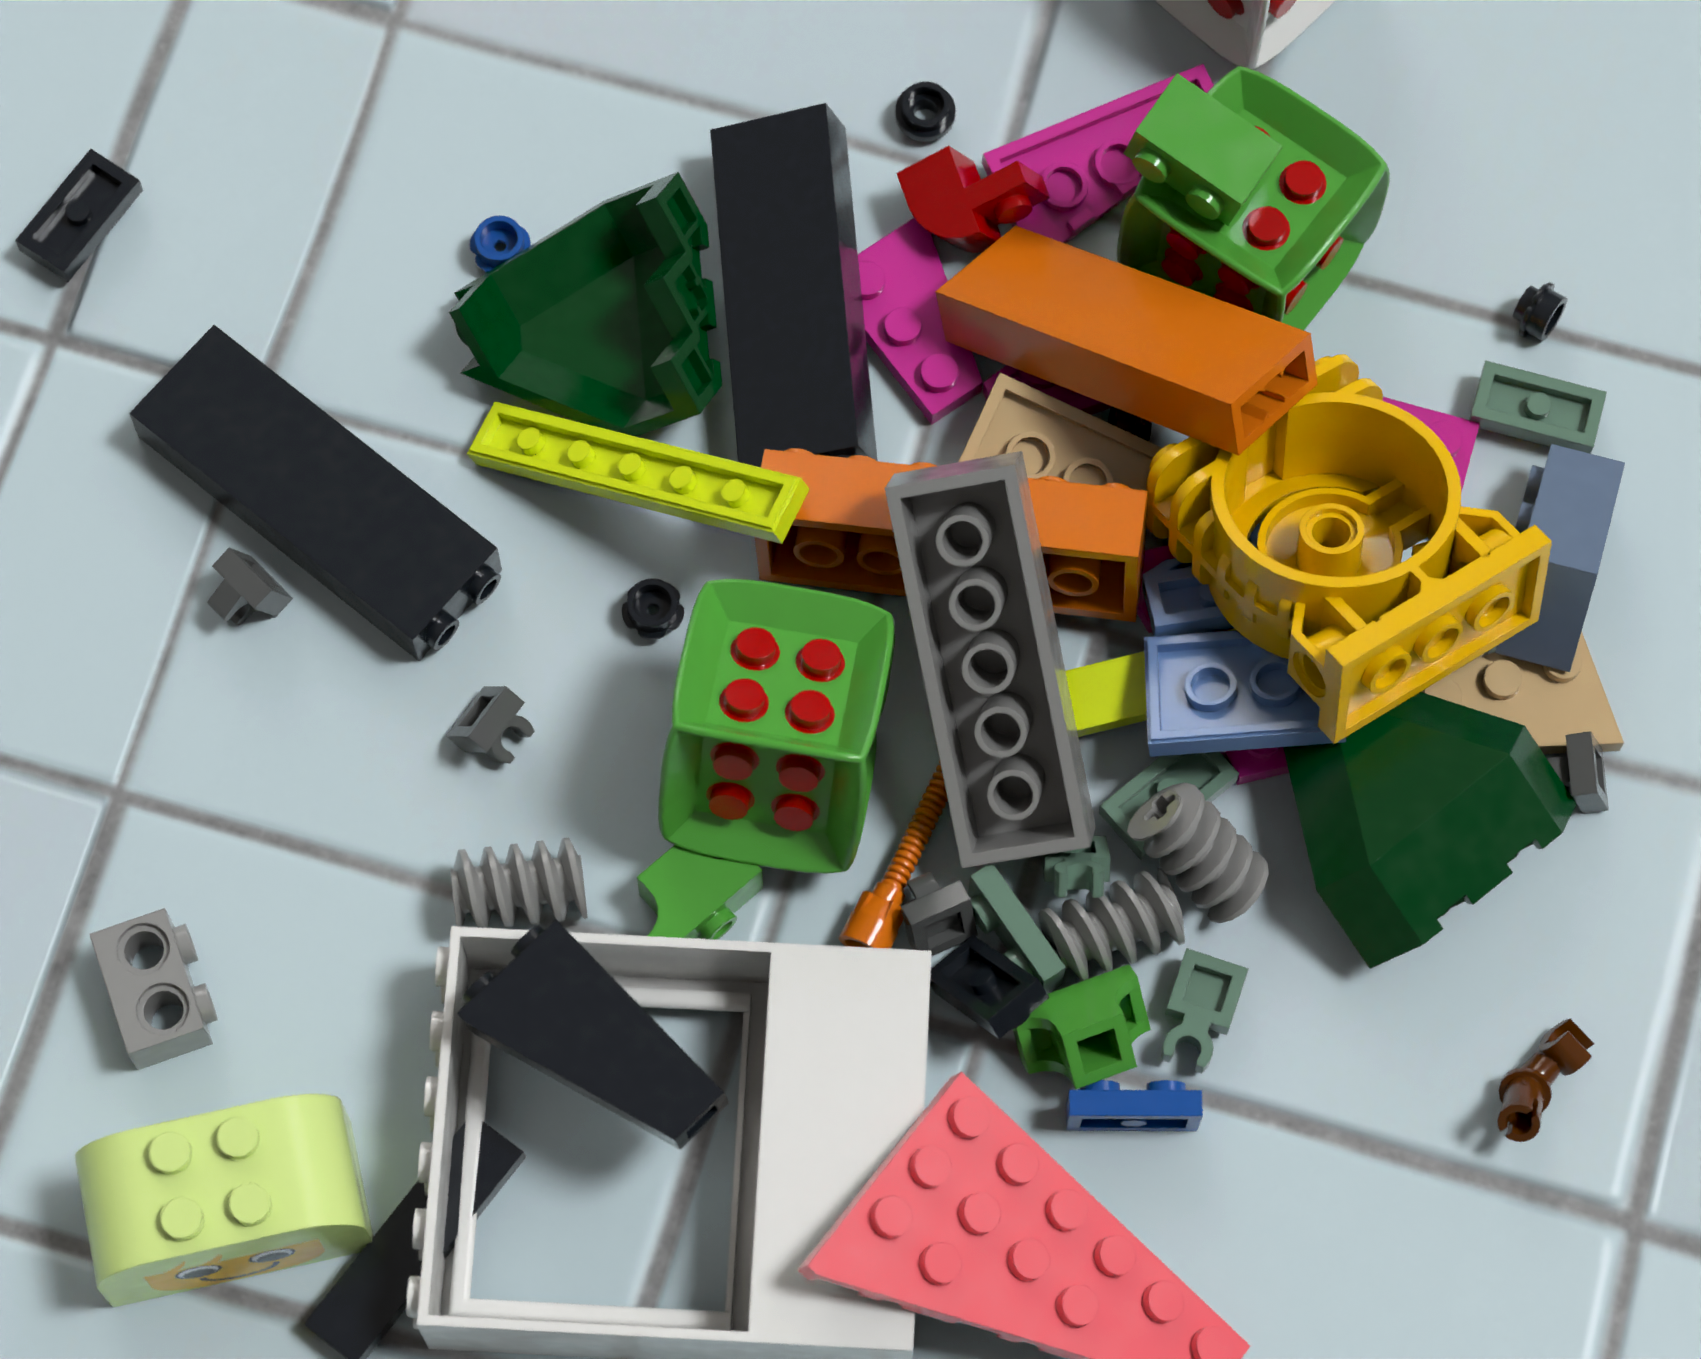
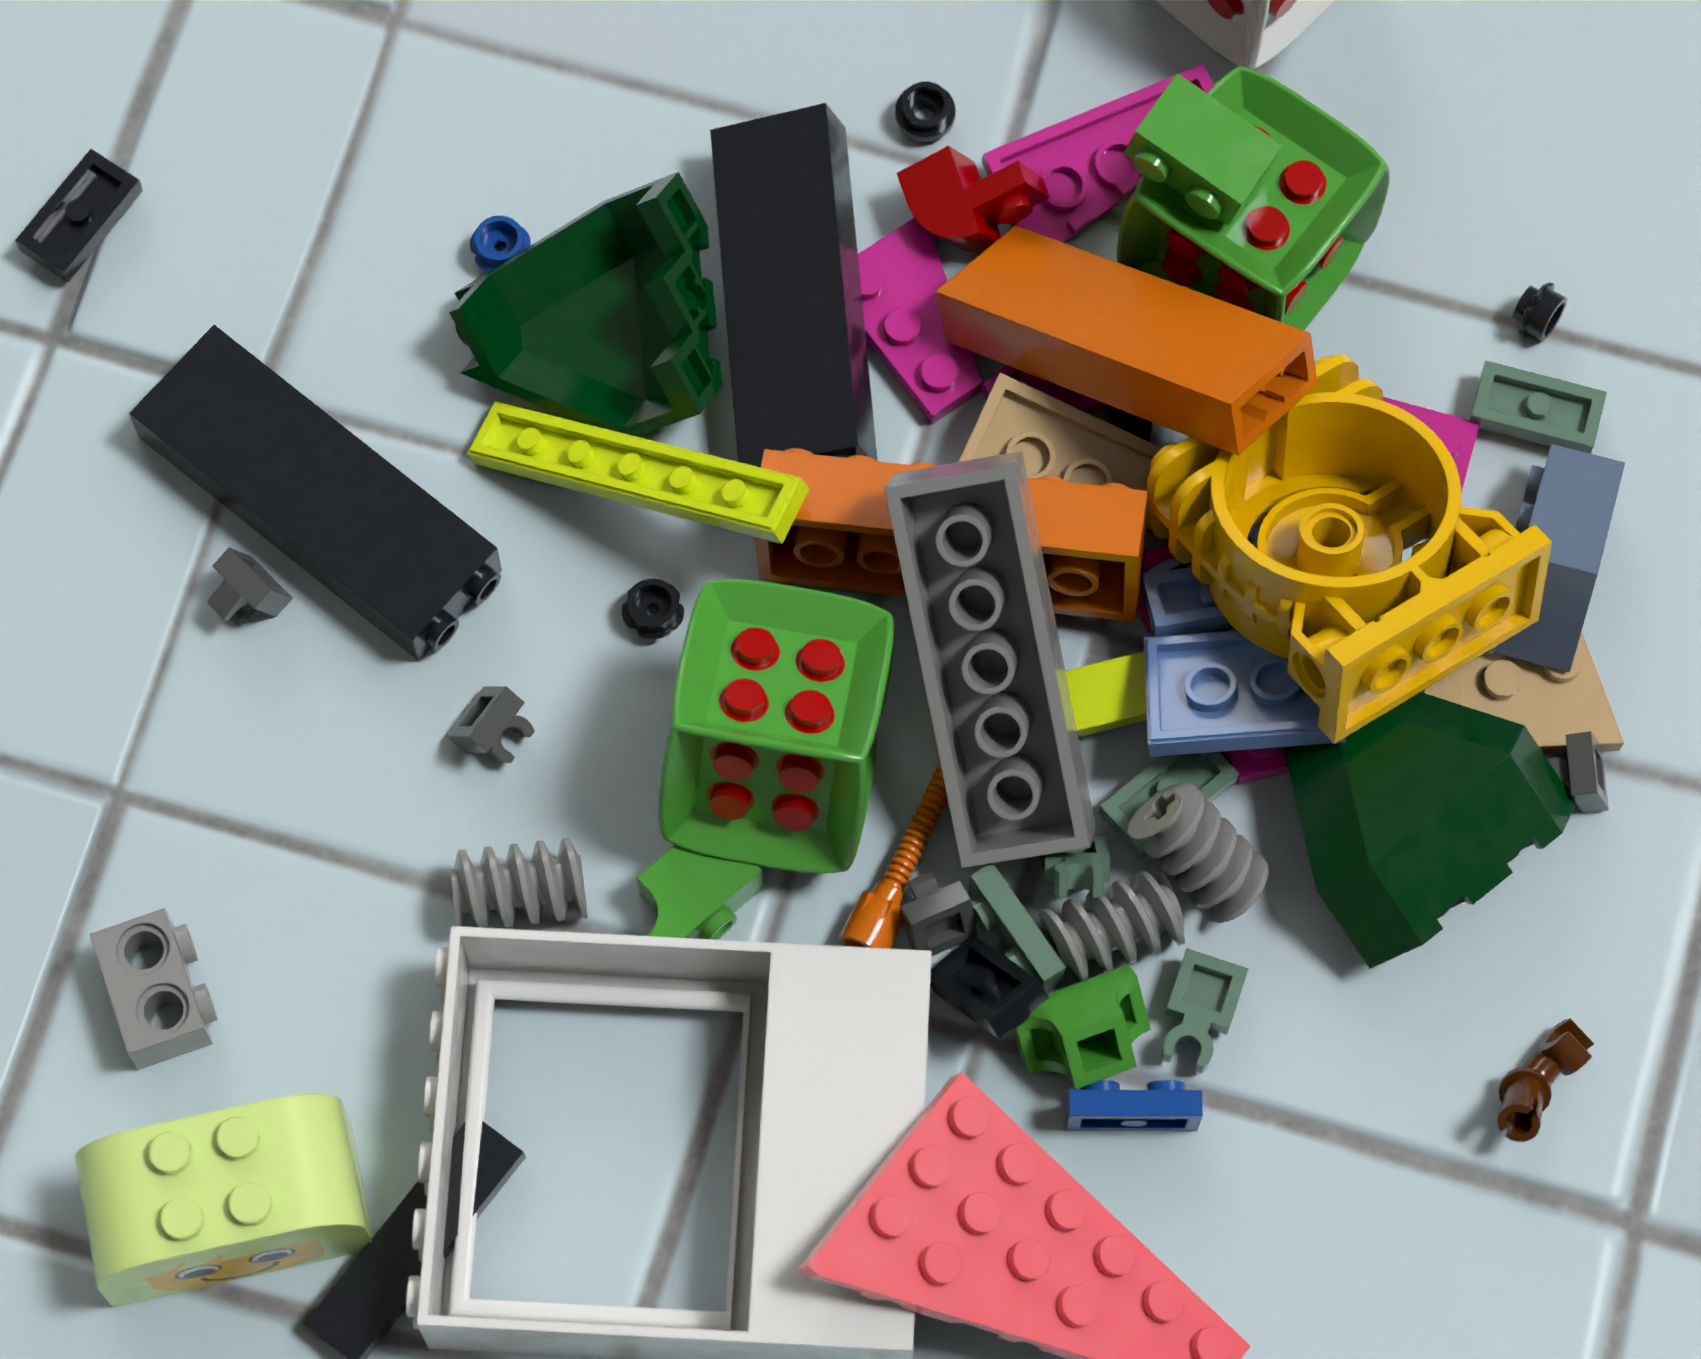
(588, 1033): black slope -> none

